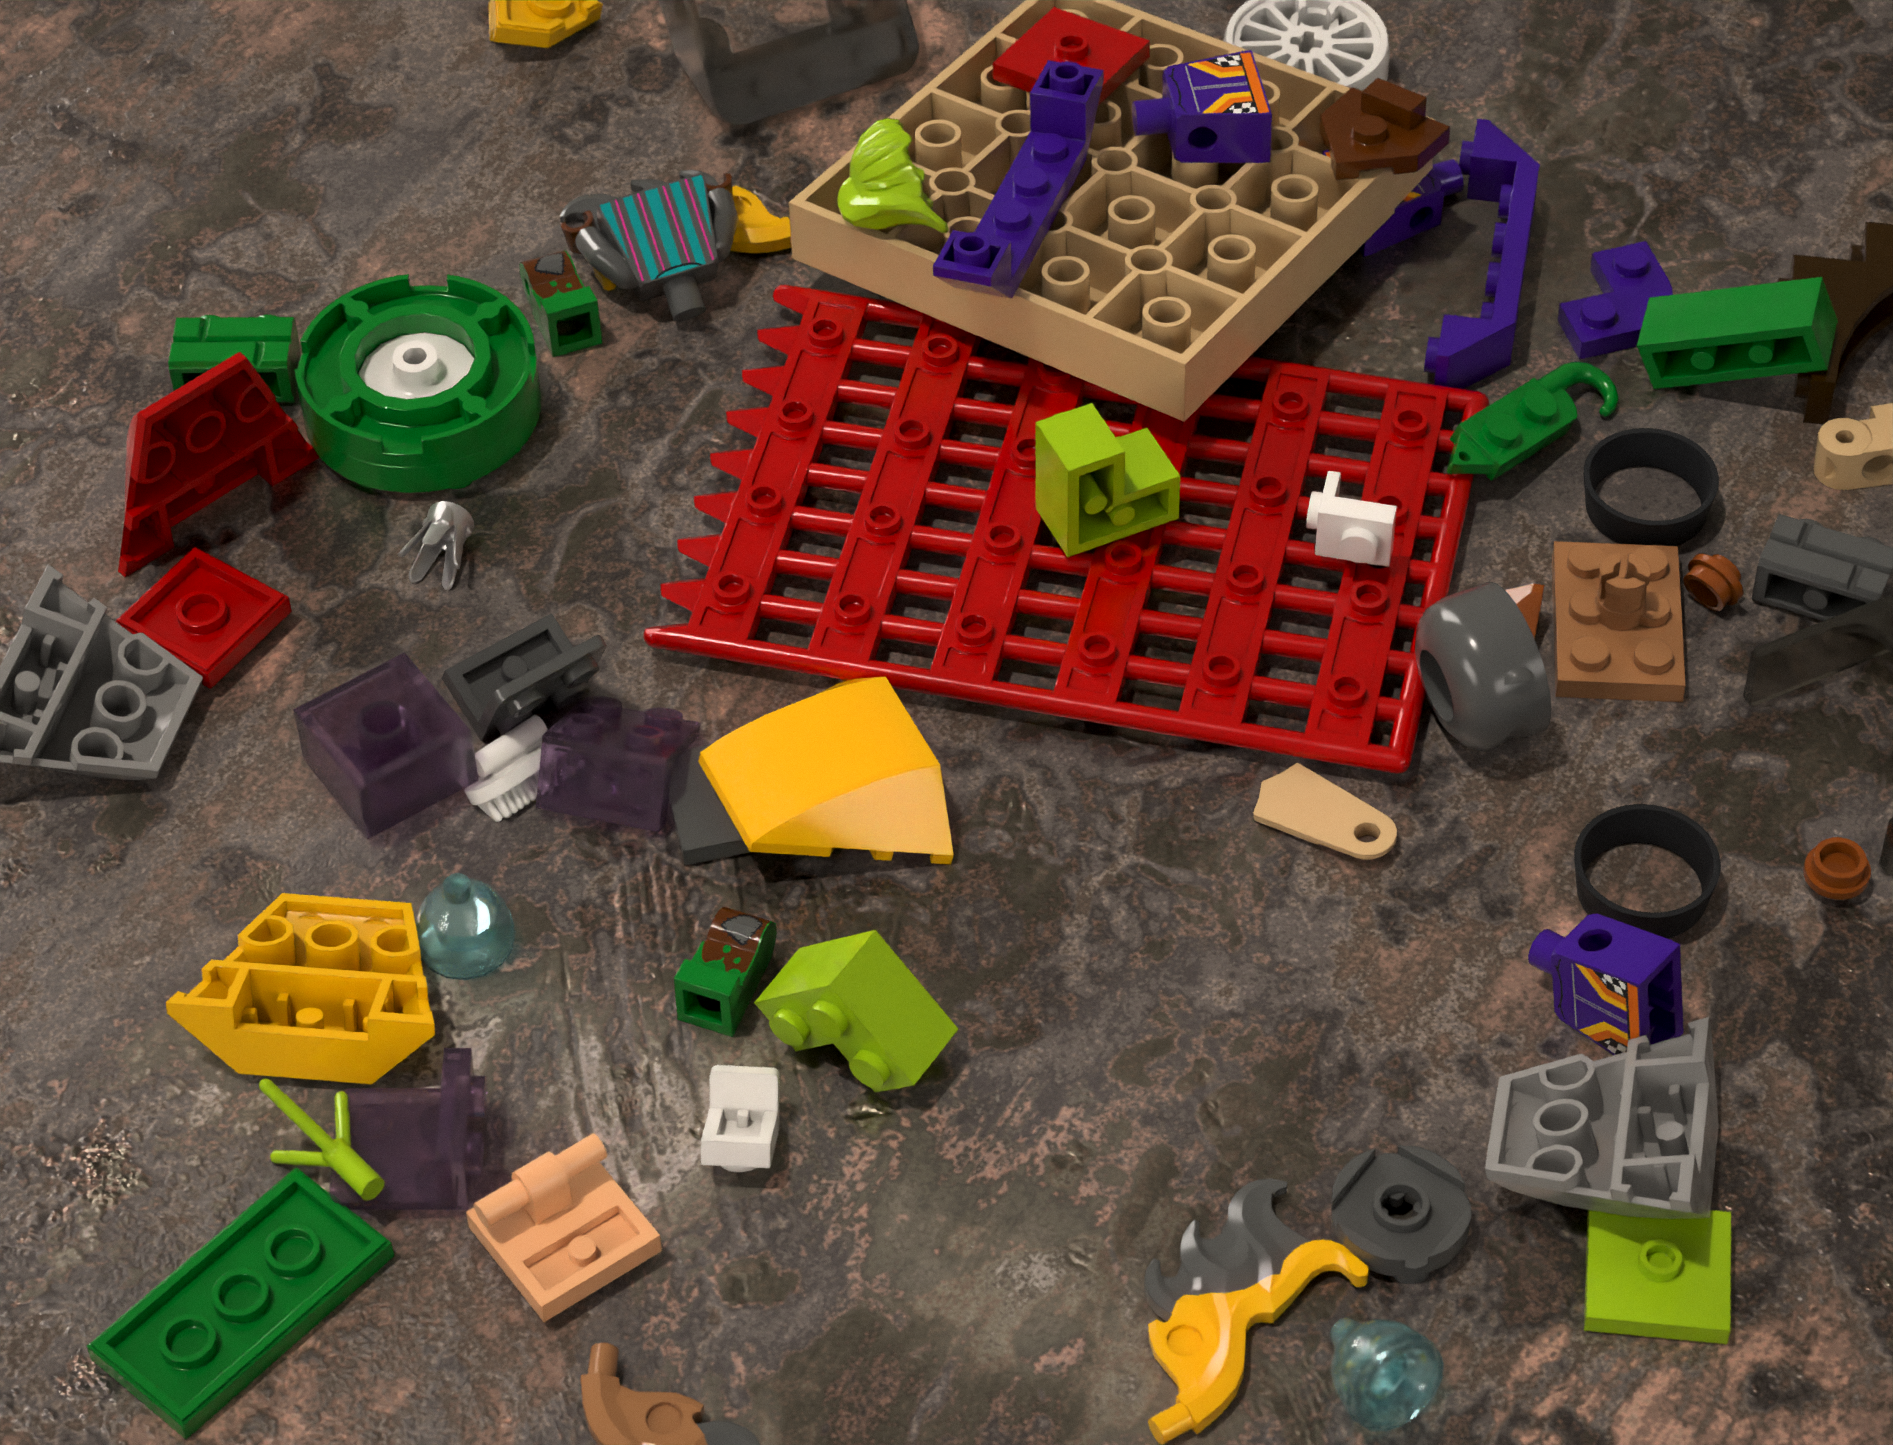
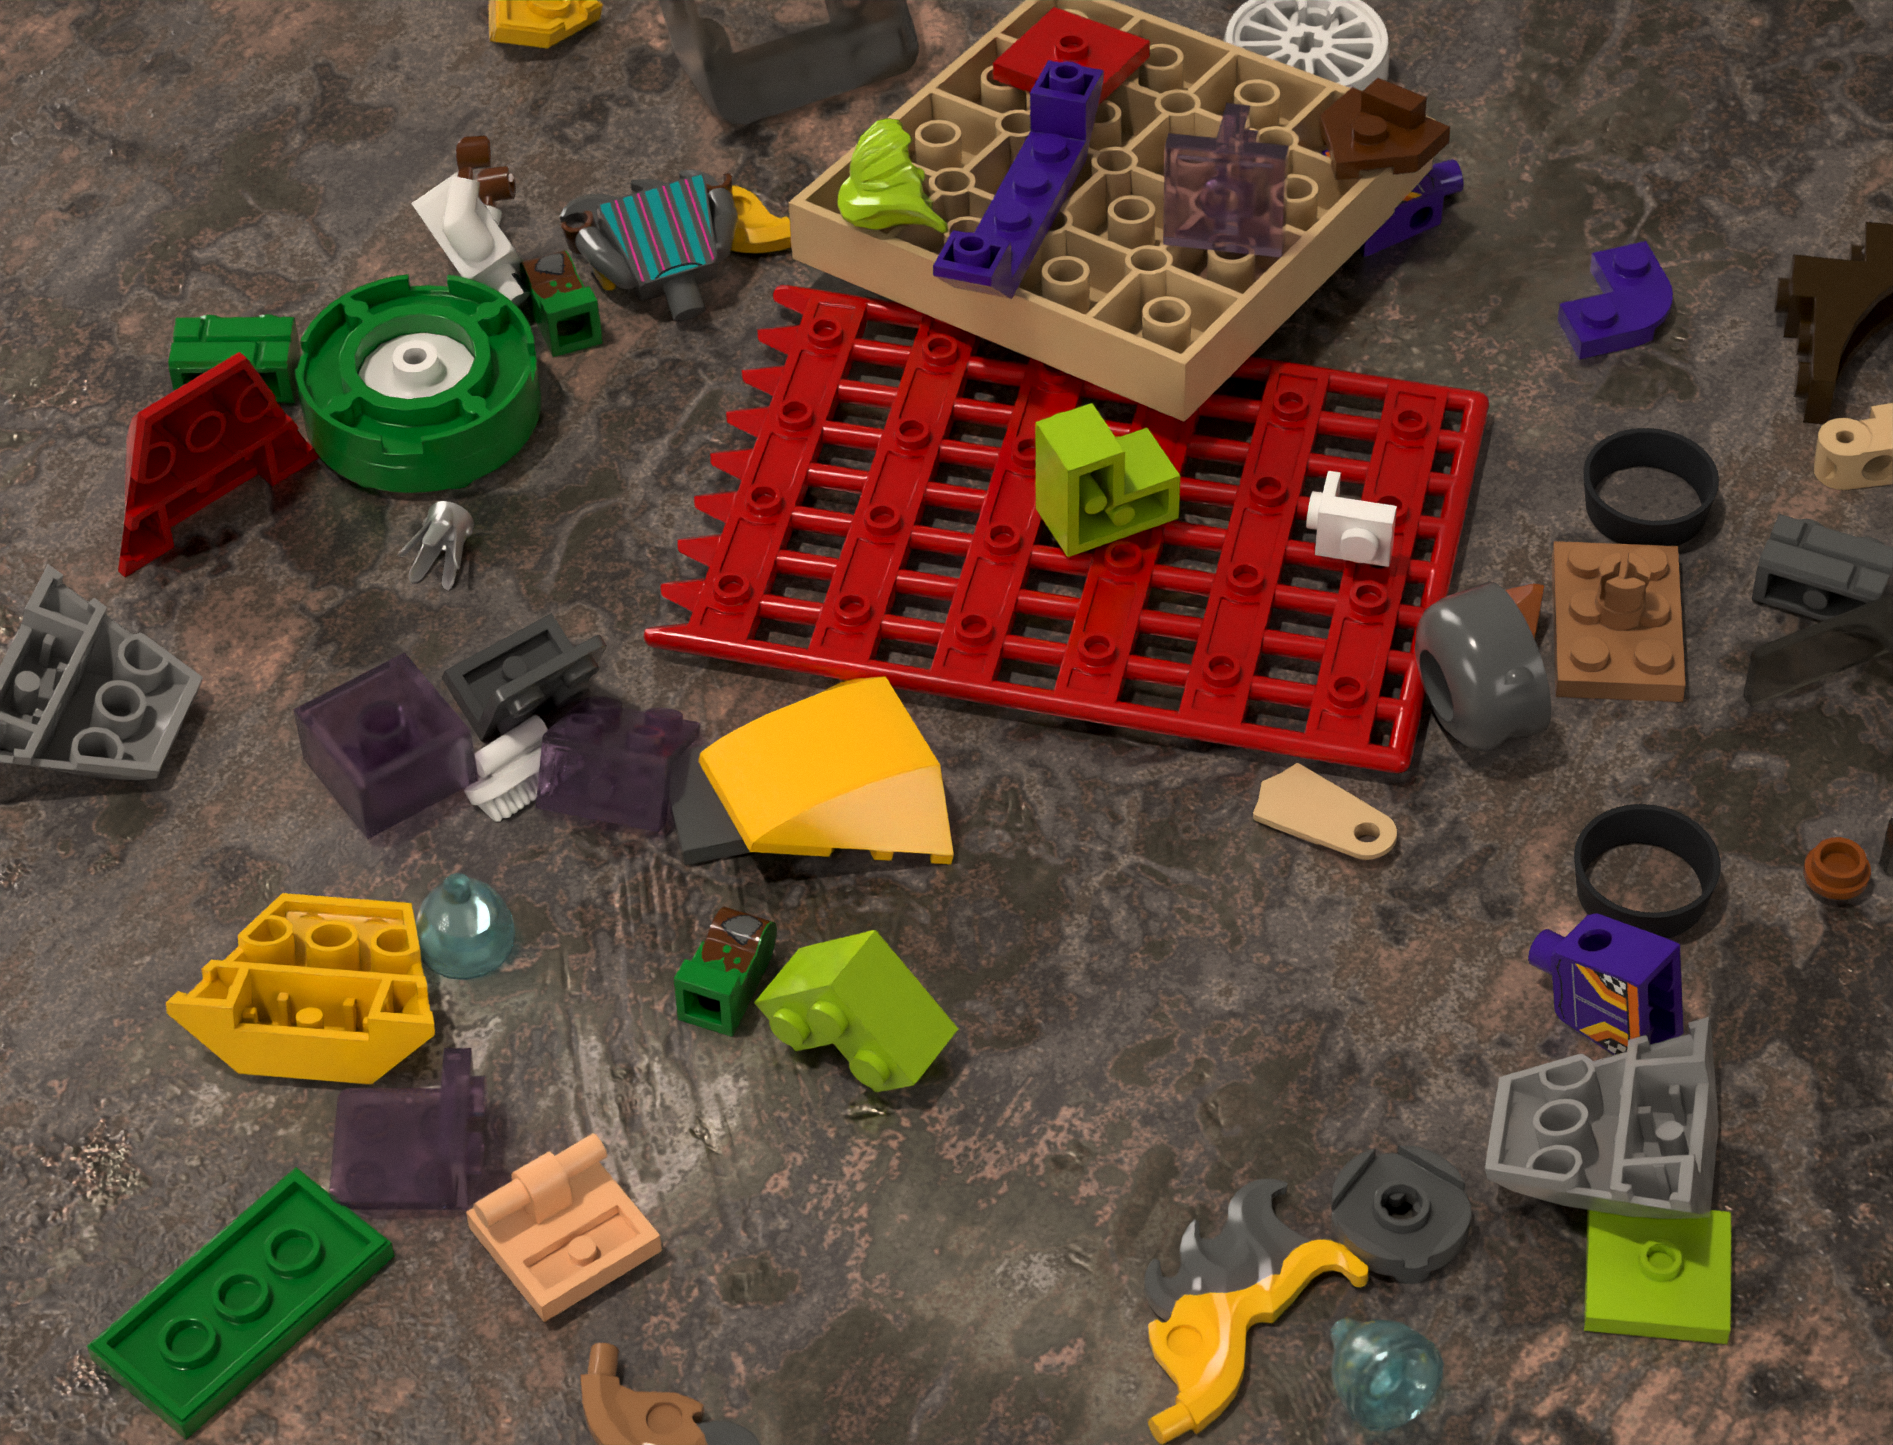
(207, 614): red plate -> none
(336, 1152): lime plant -> none
(470, 223): none -> white torso
(741, 1118): white bracket -> none
(1211, 111): dark purple torso -> none
(1226, 189): none -> bracket
(1484, 345): dark purple slope -> none
(1525, 421): green plate -> none
(1713, 581): dark orange plate -> none
(1737, 333): green brick -> none

